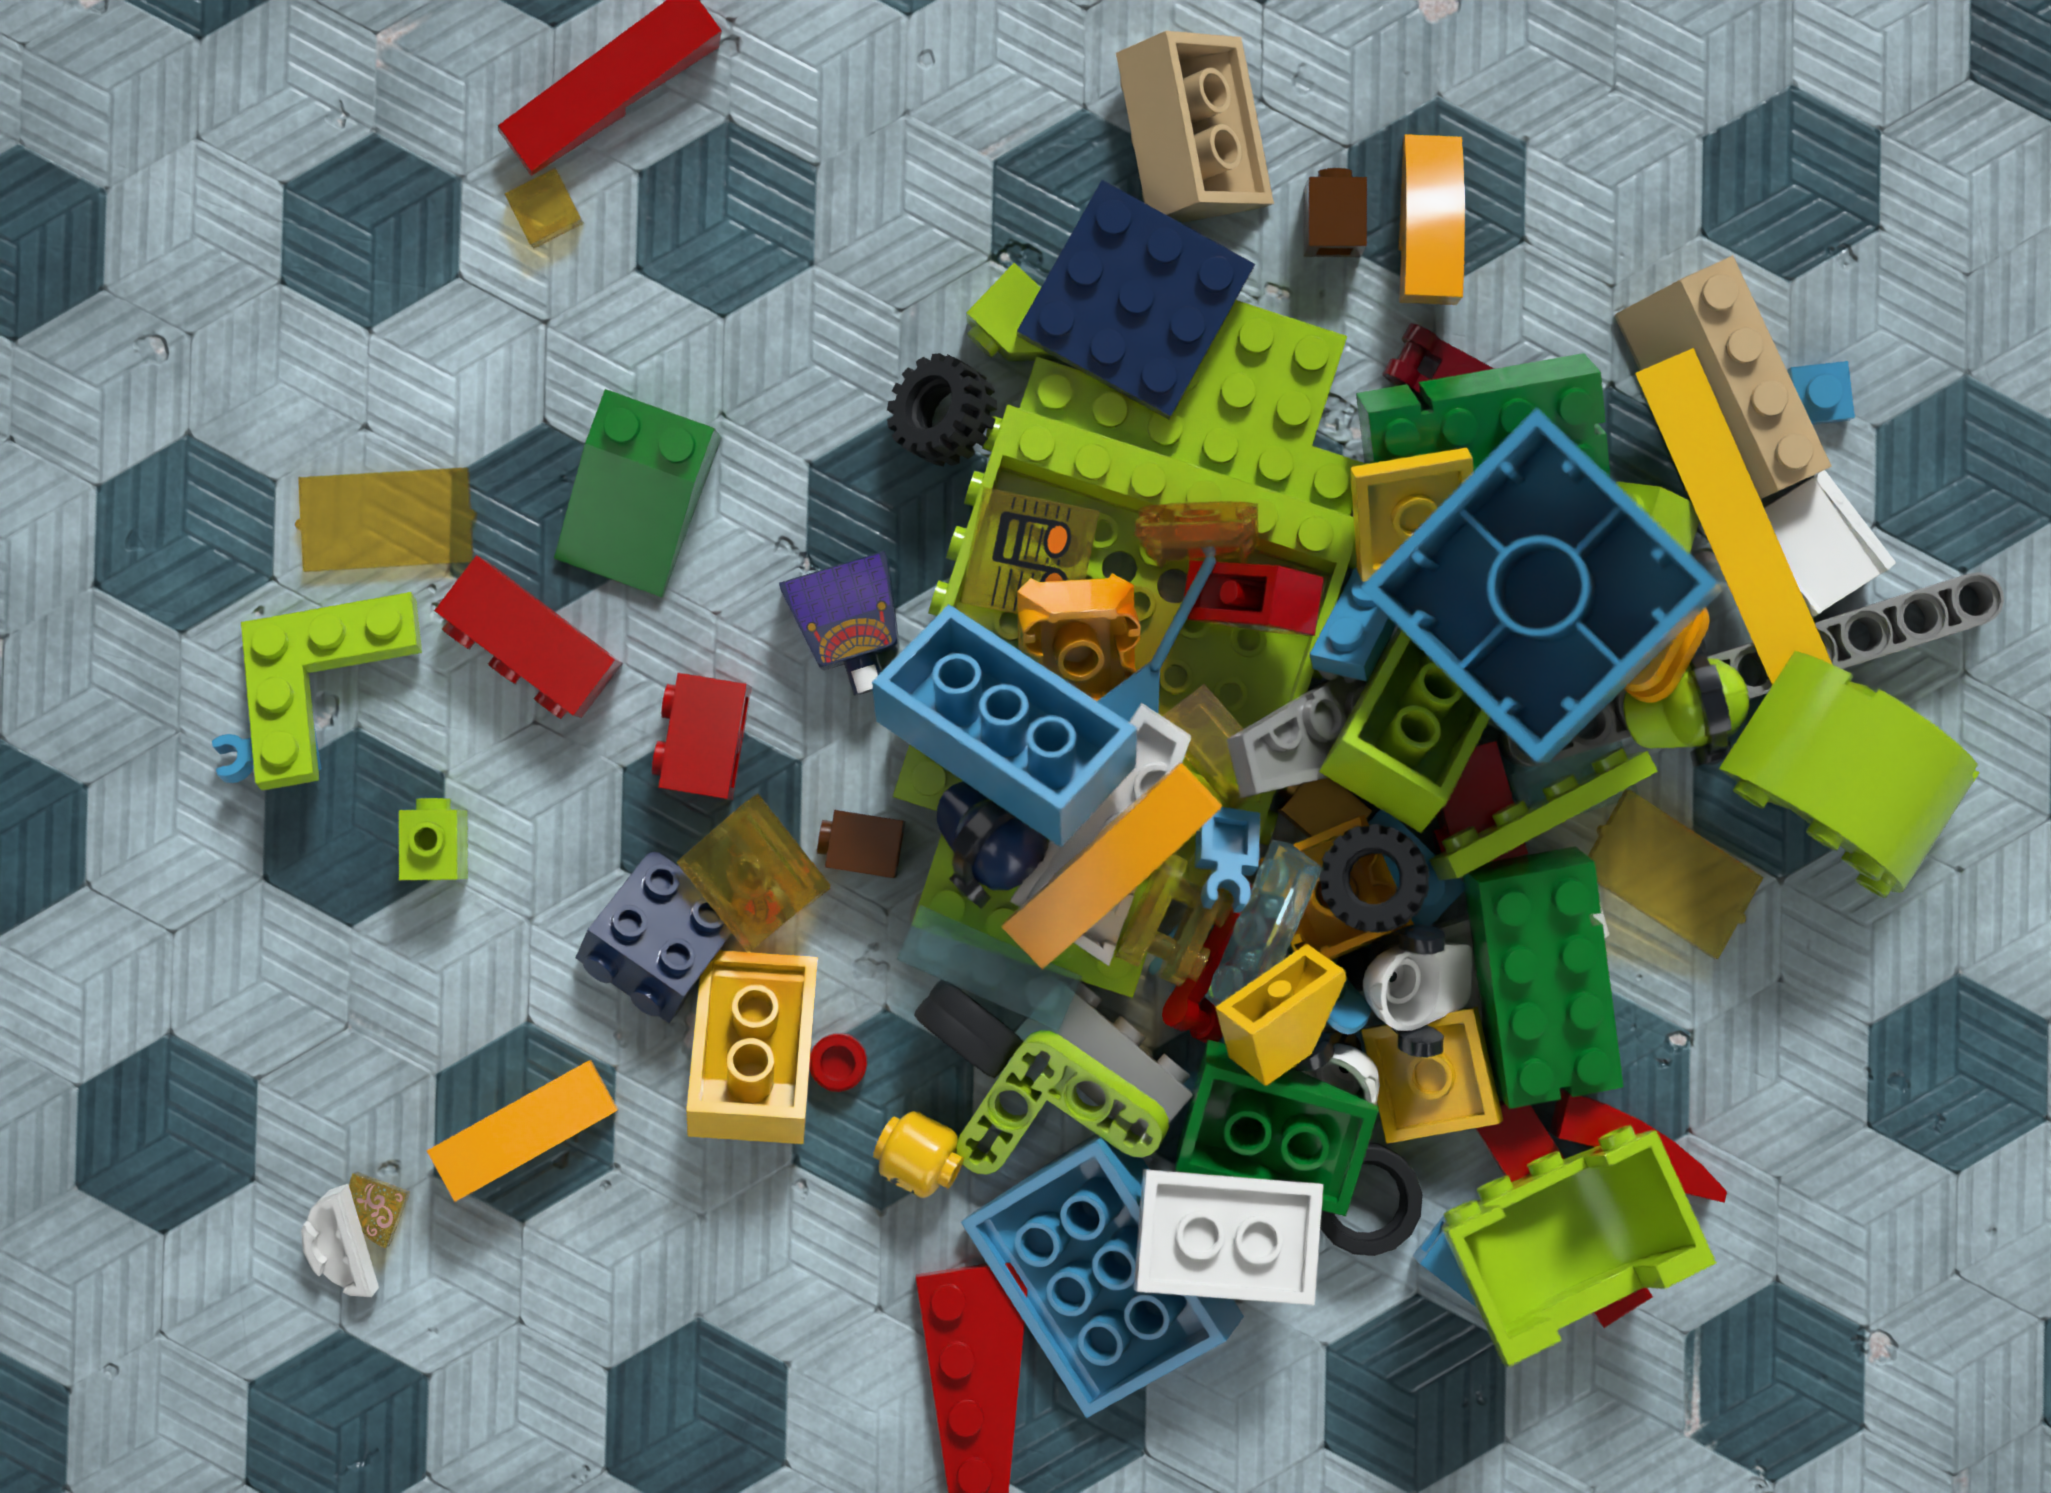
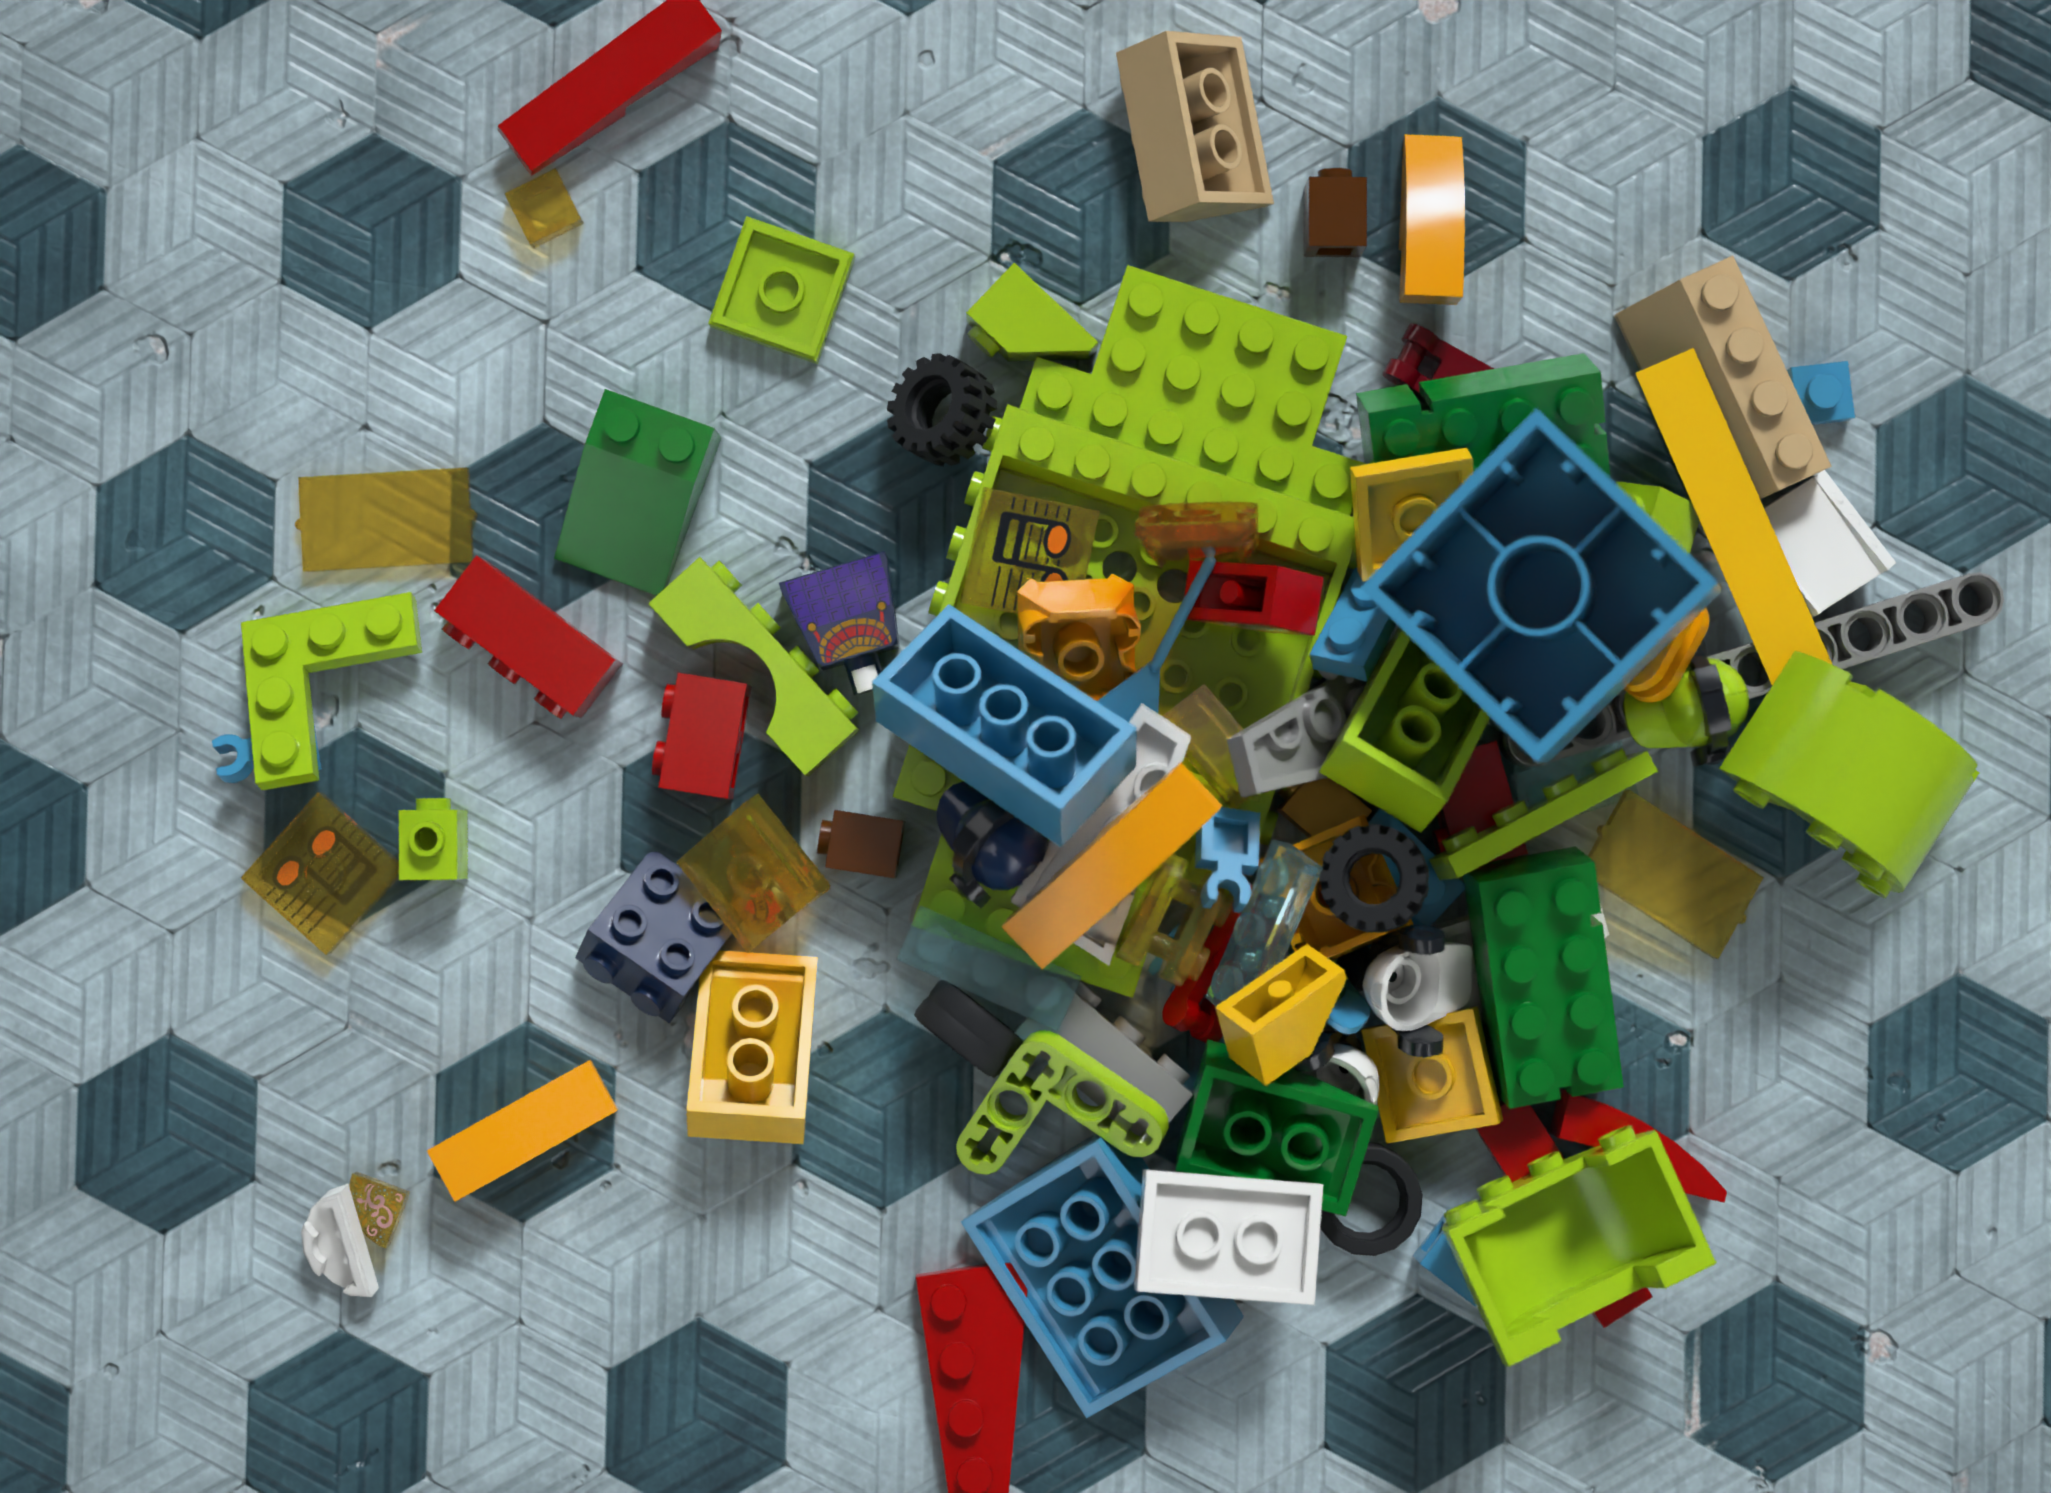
(323, 873): none -> clear yellow tile
(707, 611): none -> lime arch
(781, 290): none -> lime tile
(838, 1062): red tile -> none
(918, 1154): yellow head -> none
(1135, 299): dark blue plate -> none

